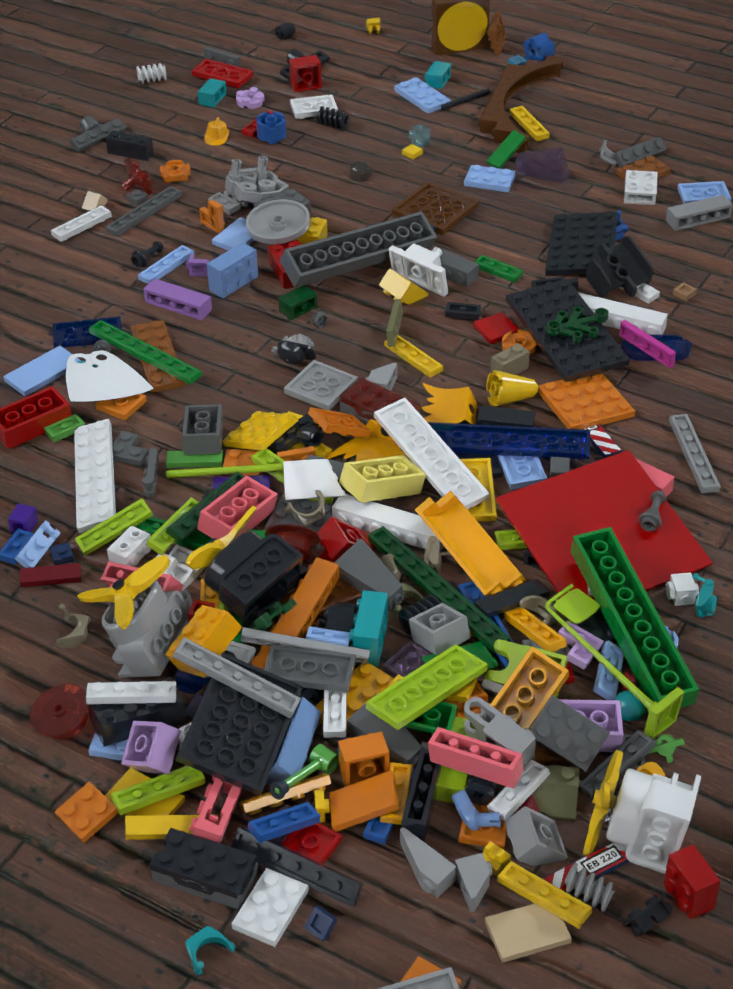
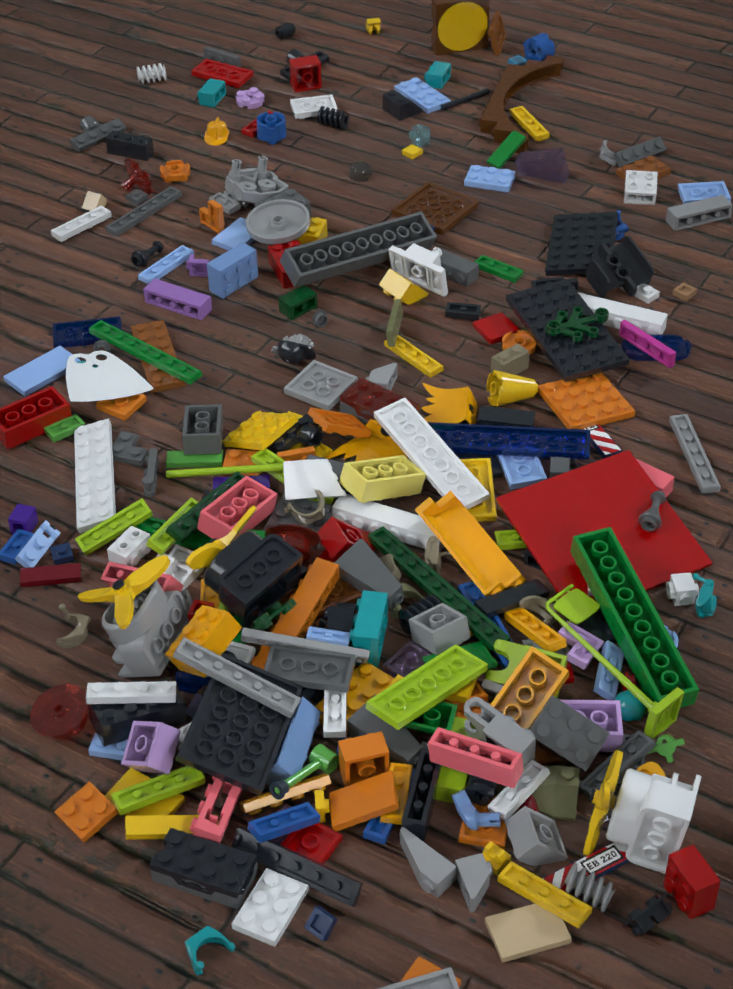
(399, 105): none -> black slope

